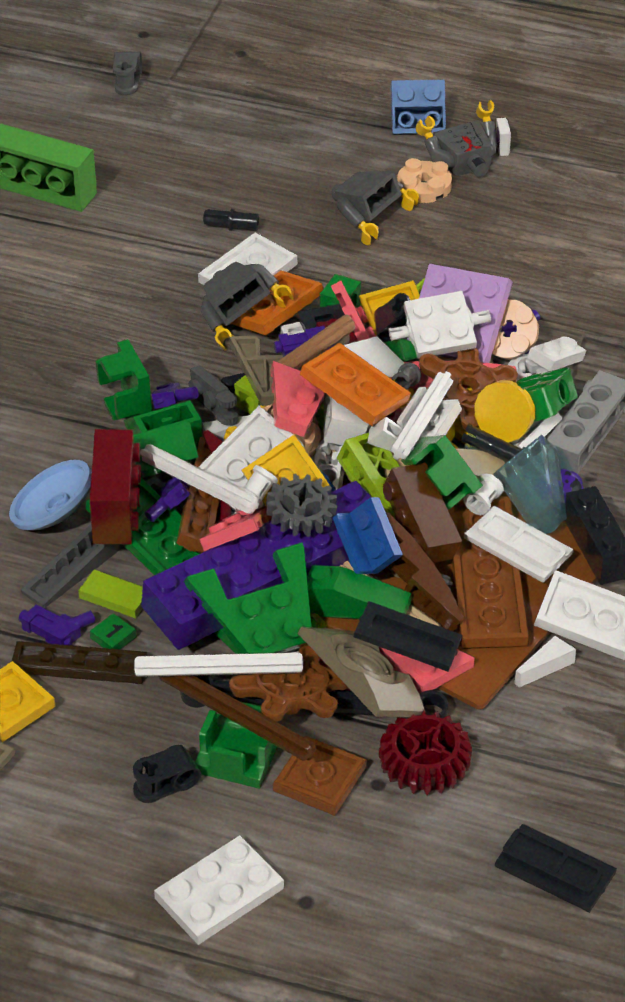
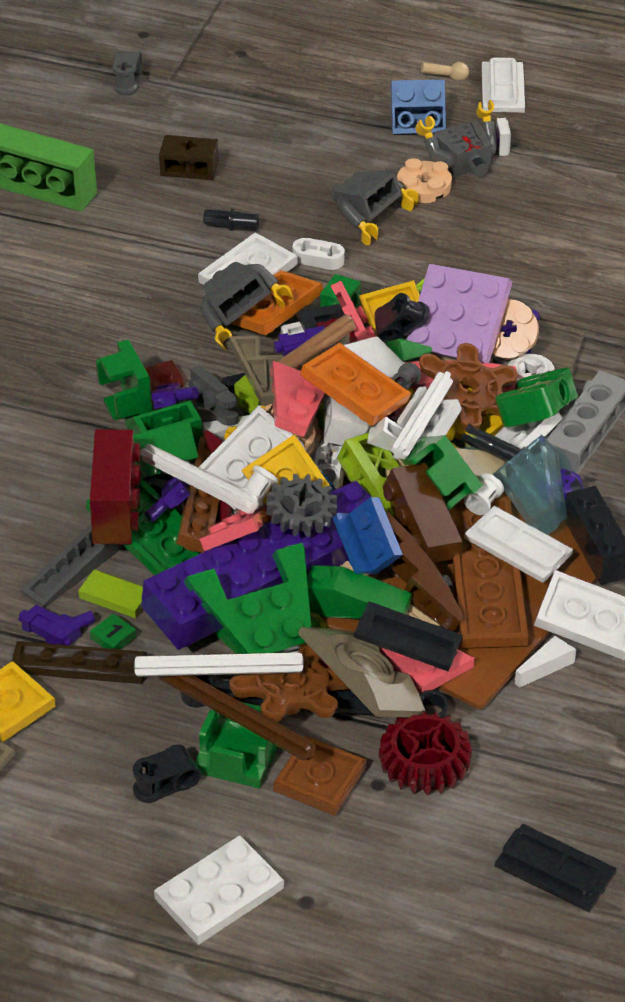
(51, 496): light blue dish -> none
(164, 374): none -> clear red plate
(188, 157): none -> dark brown brick
(319, 253): none -> white beam
(440, 324): white plate -> none
(456, 71): none -> tan bar
(503, 85): none -> white piece
(504, 410): yellow tile -> none
(557, 353): white plate -> none

